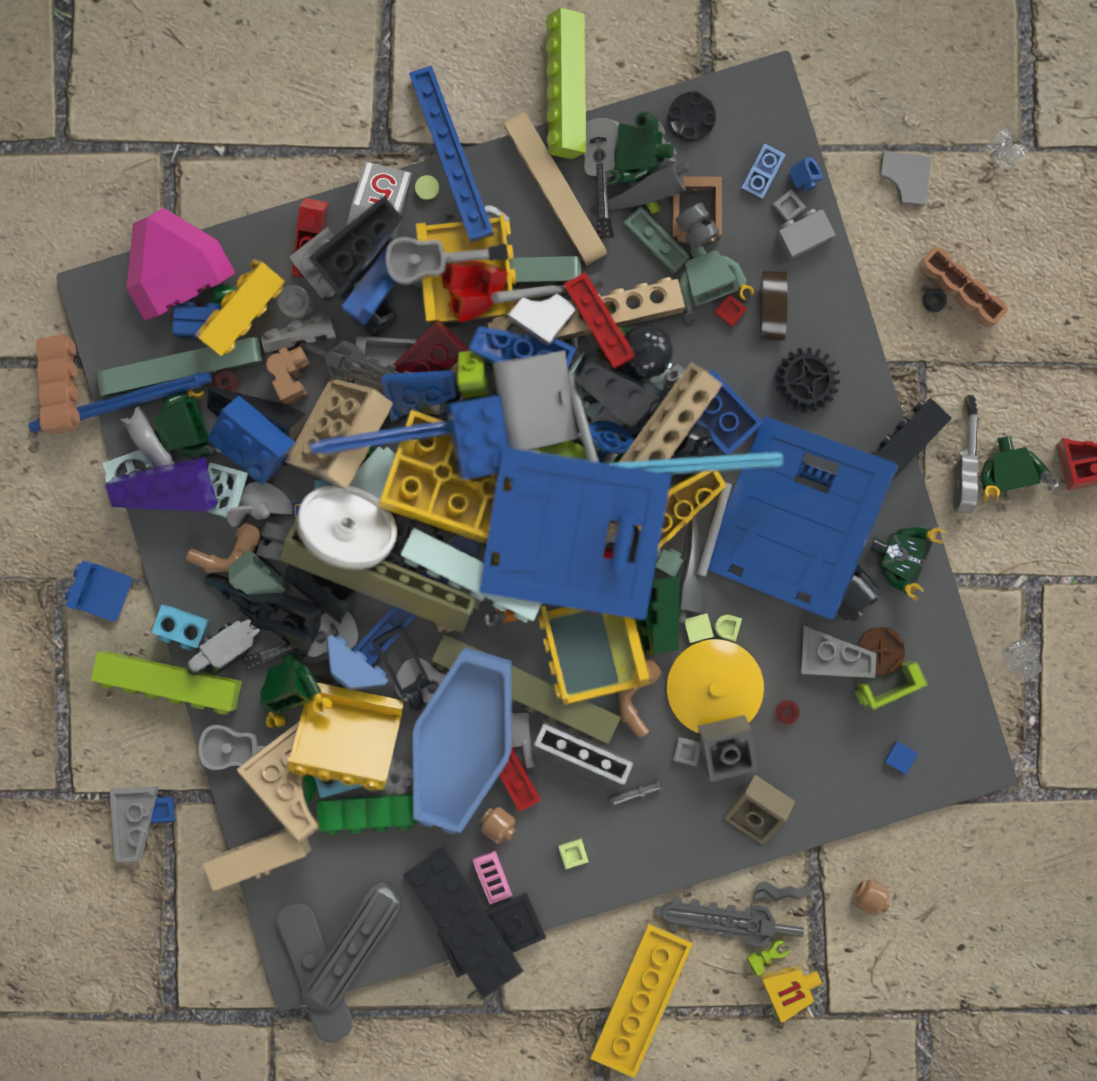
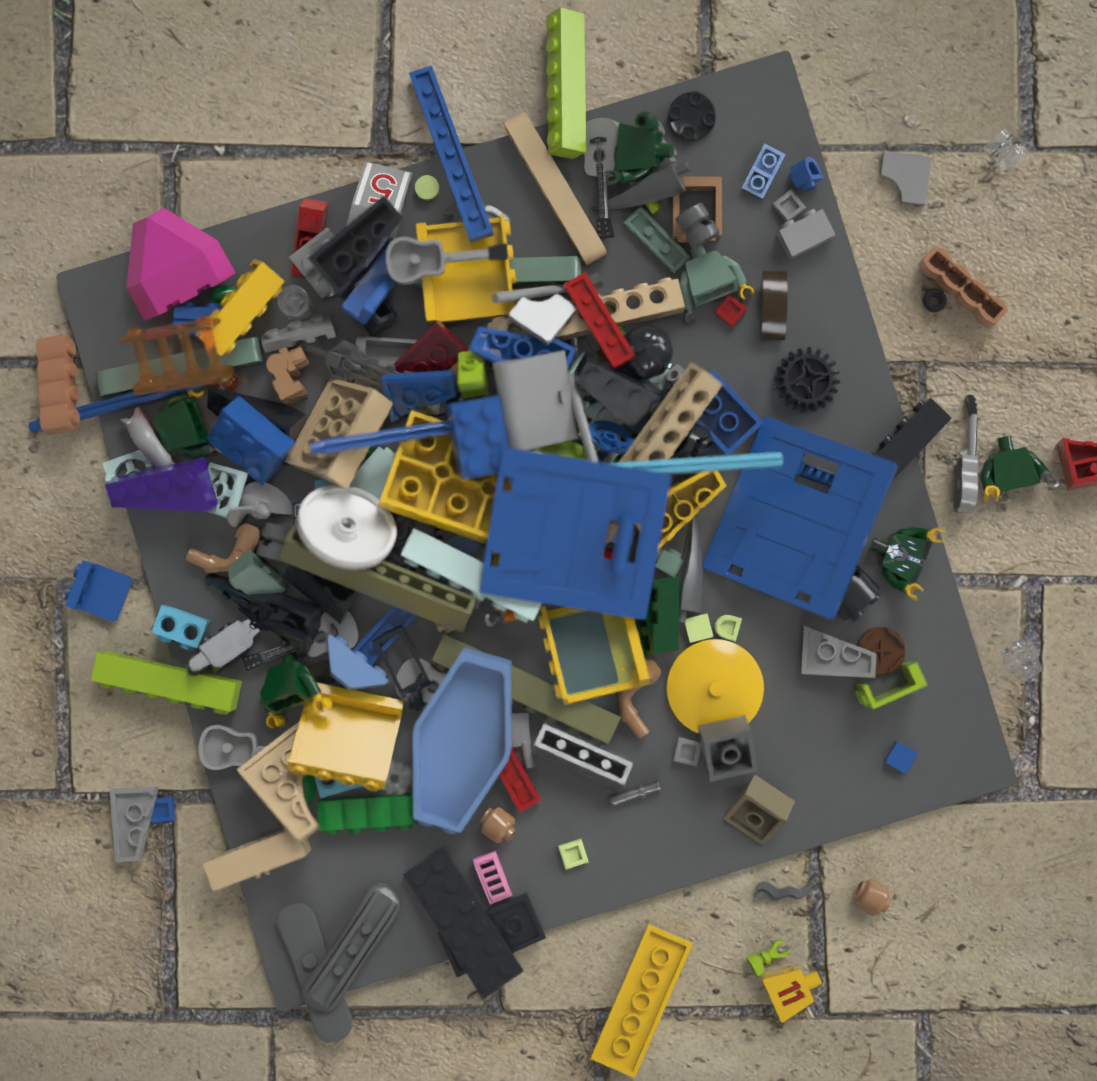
(170, 378): none -> clear orange fence
(472, 287): red brick -> none
(714, 530): light grey bar -> none
(754, 924): dark grey bar -> none
(794, 714): clear red plate -> none

